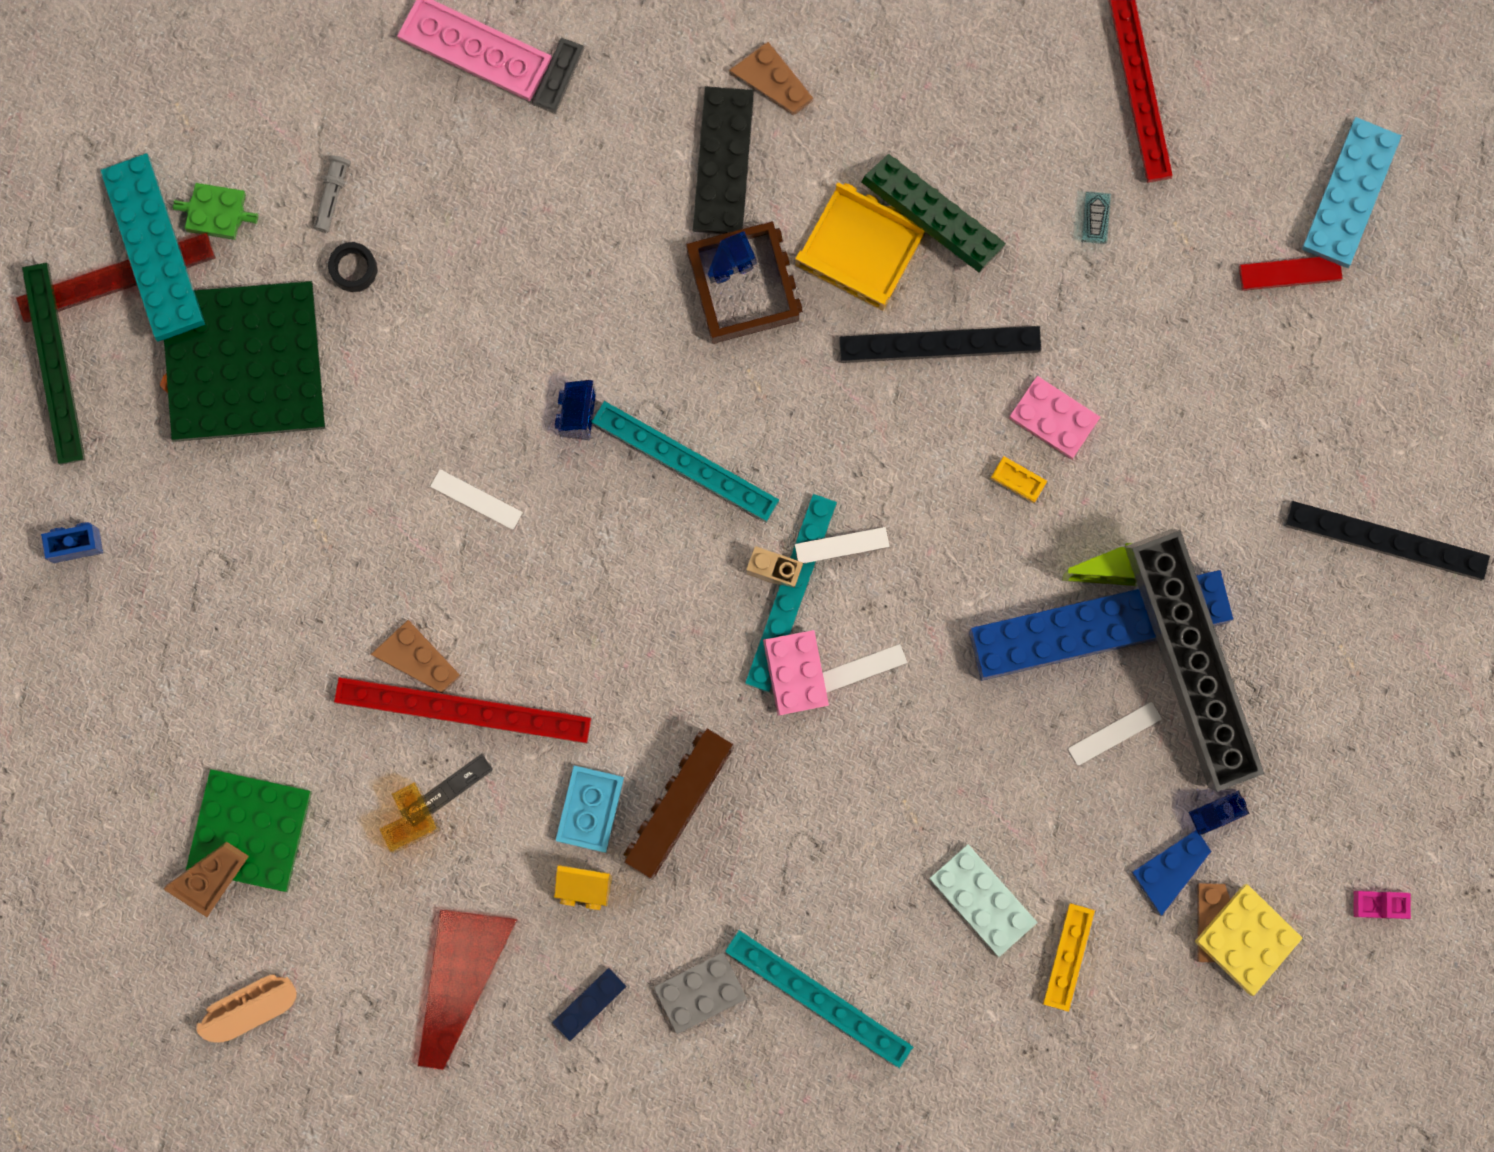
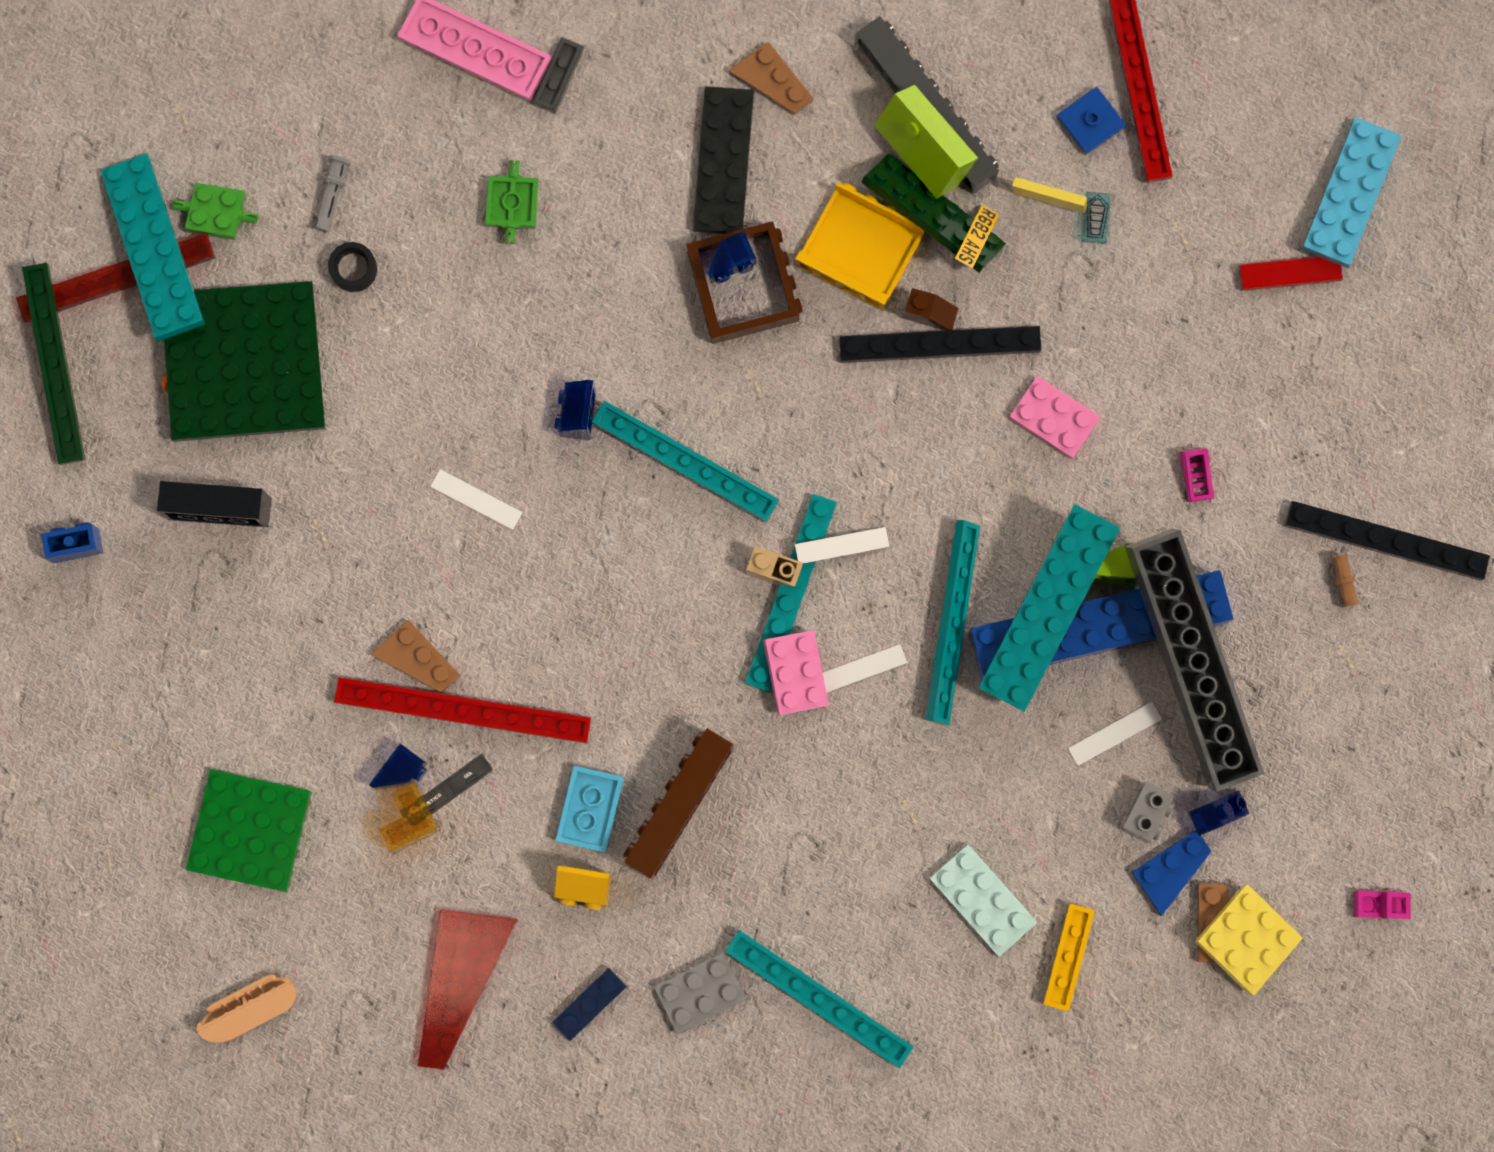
(208, 879): medium nougat wing -> none
(214, 504): none -> black brick
(400, 769): none -> clear blue slope
(512, 202): none -> bright green plate
(902, 71): none -> dark grey brick
(925, 141): none -> lime brick
(930, 310): none -> reddish brown slope
(952, 622): none -> teal plate
(977, 236): none -> yellow sticker
(1018, 479): yellow plate -> none
(1049, 195): none -> light yellow tile
(1049, 607): none -> teal plate
(1091, 120): none -> blue plate
(1147, 812): none -> light grey brick
(1188, 476): none -> dark pink slope
(1344, 580): none -> medium nougat pin

